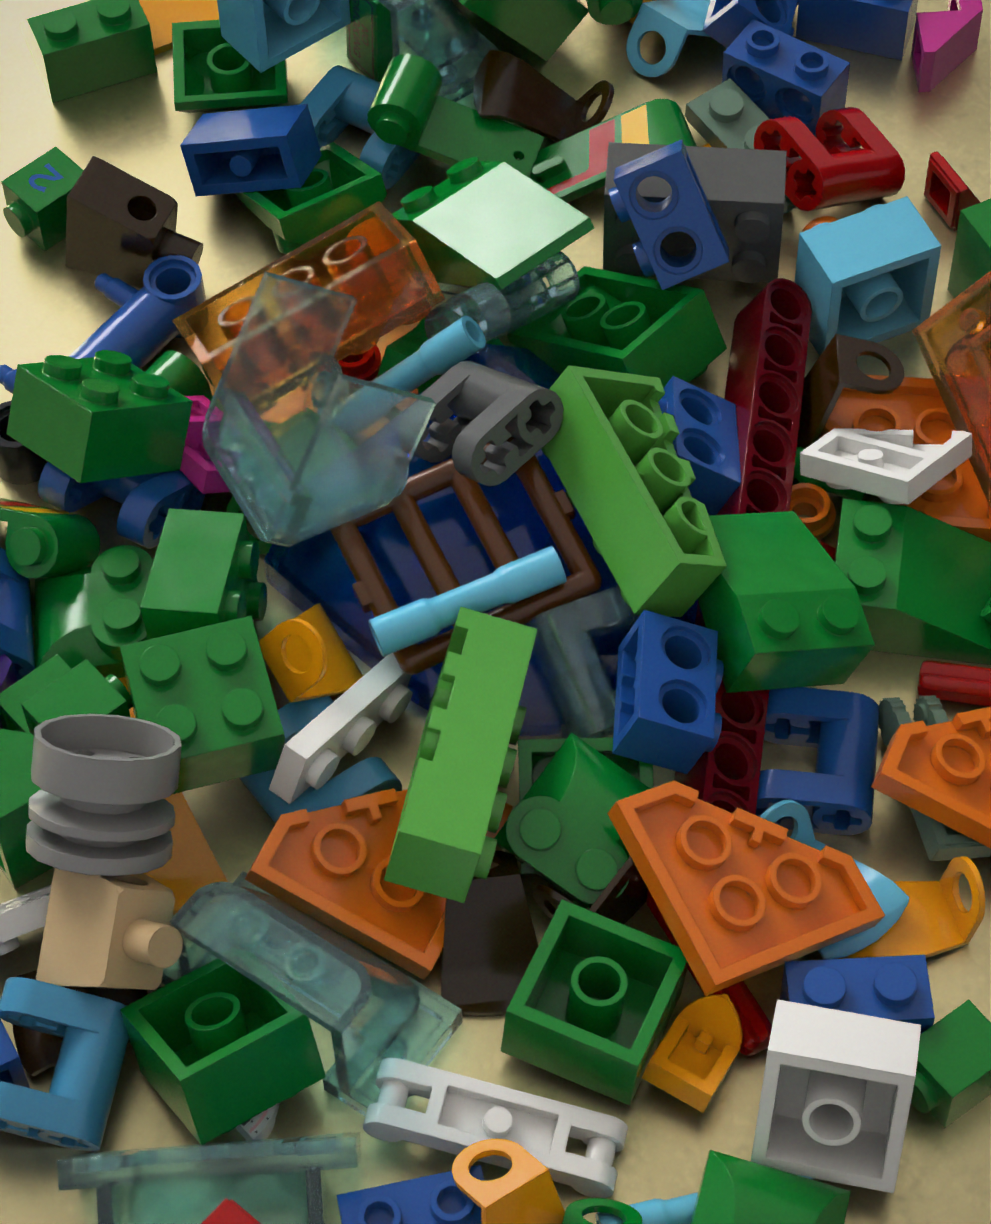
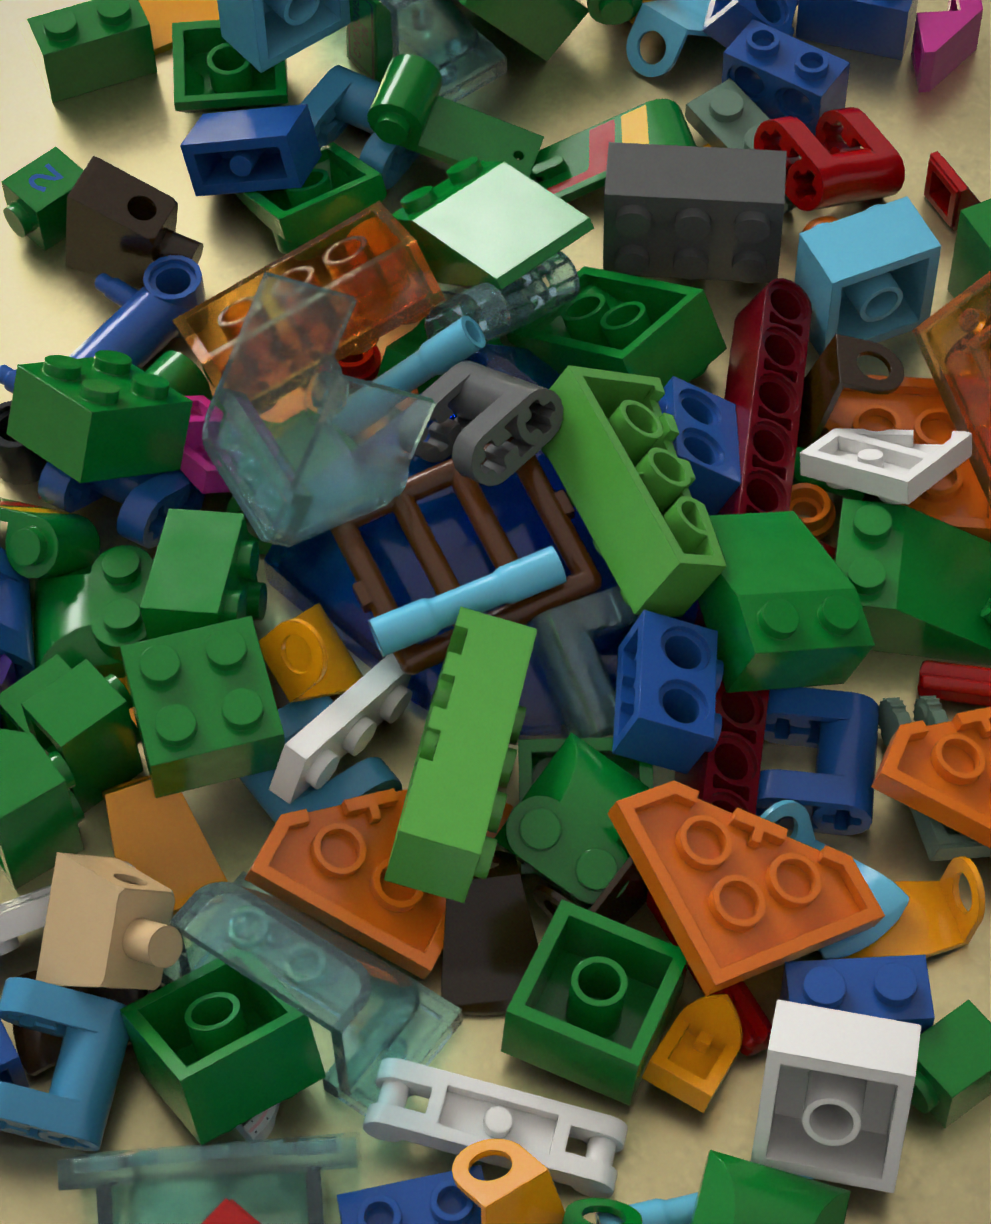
(102, 794): light grey wheel -> none
(521, 95): dark brown piece -> none
(682, 211): blue brick -> none

